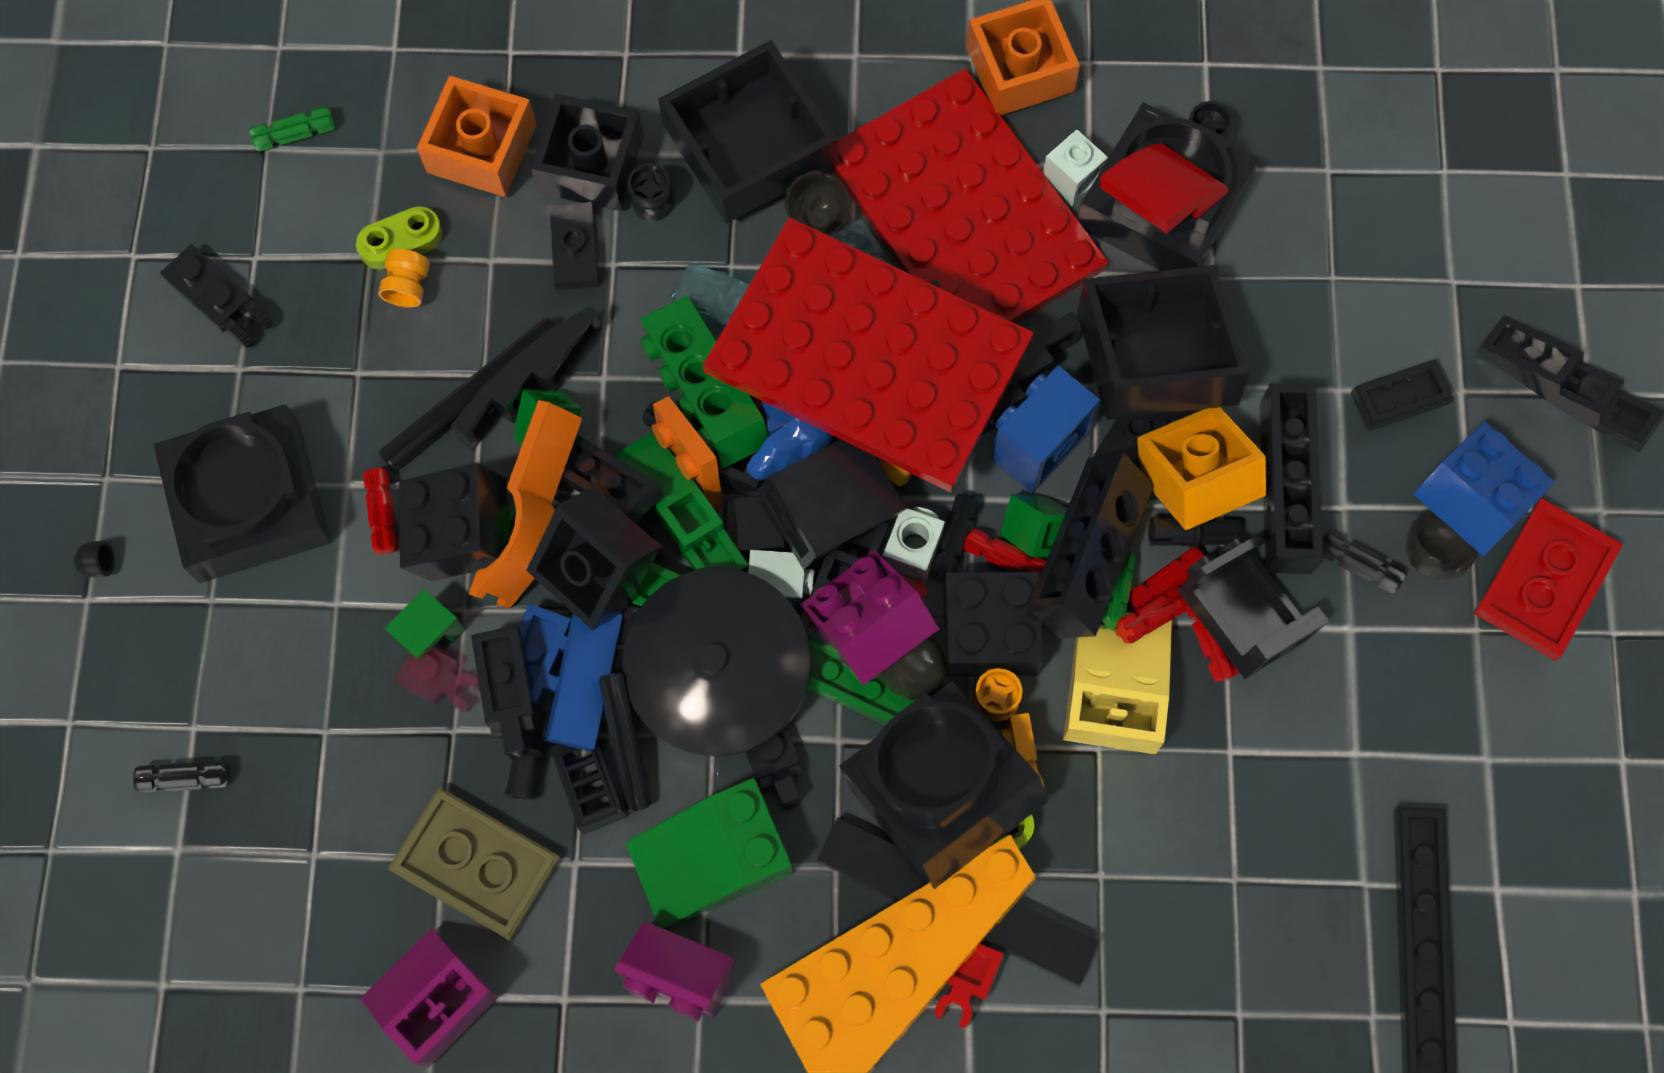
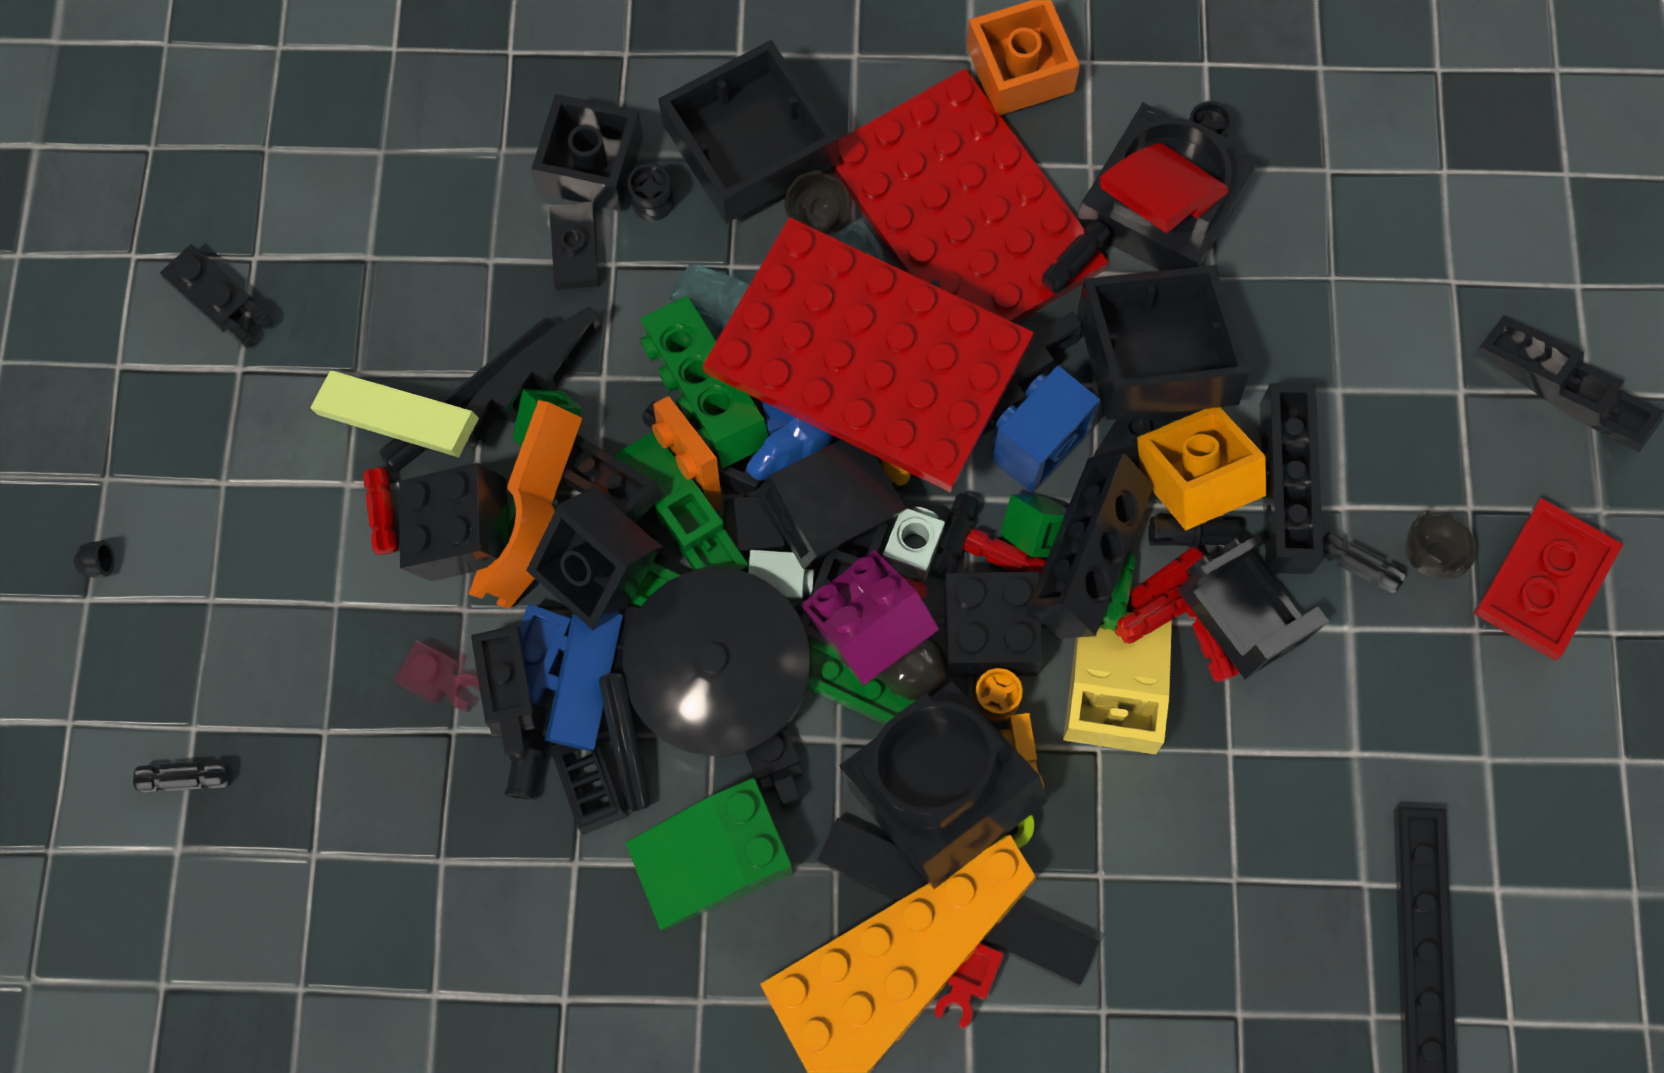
(241, 493): black container -> none
(292, 128): green axle -> none
(395, 413): none -> yellowish green tile
(398, 235): lime plate -> none
(403, 279): light orange wheel -> none
(423, 625): green panel -> none
(428, 999): magenta slope -> none
(474, 864): olive tile -> none
(477, 136): orange brick -> none
(675, 969): magenta slope -> none
(1074, 167): light aqua brick -> none
(1076, 256): none -> black axle
(1402, 395): black plate -> none
(1483, 488): blue brick -> none

